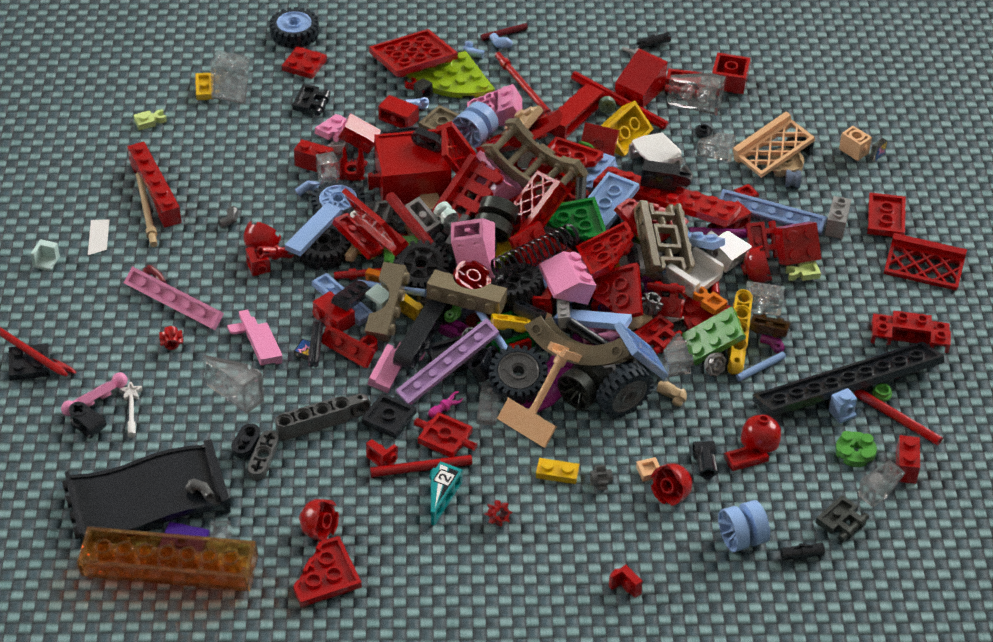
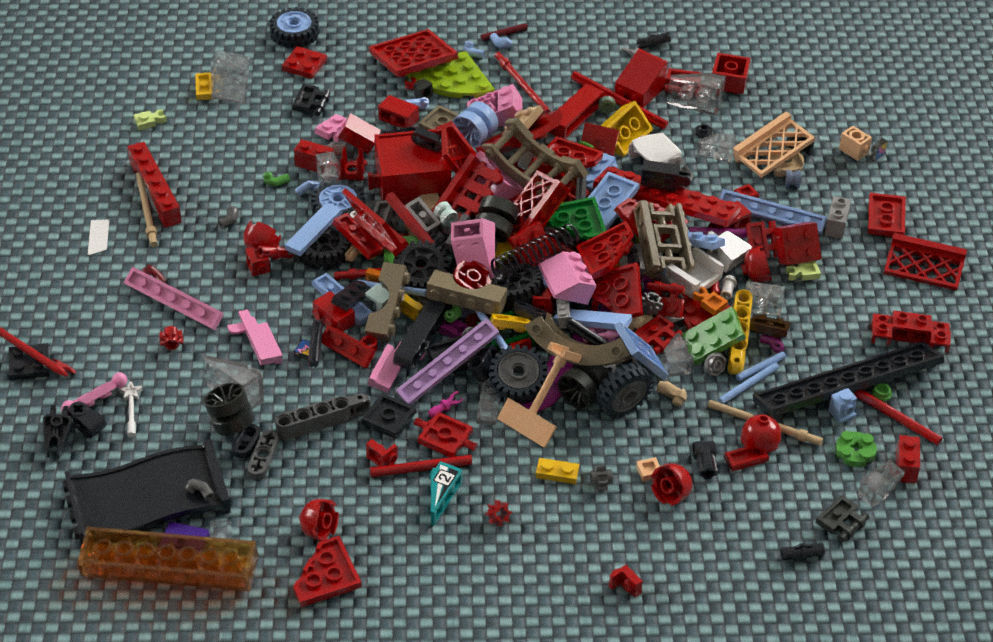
(45, 255): light aqua panel -> none
(56, 430): none -> black hinge
(229, 408): none -> pearl dark grey wheel
(275, 181): none -> bright green arm
(729, 283): none -> white pin
(744, 525): light blue wheel -> none
(748, 383): none -> light blue bar
(801, 435): none -> tan bar

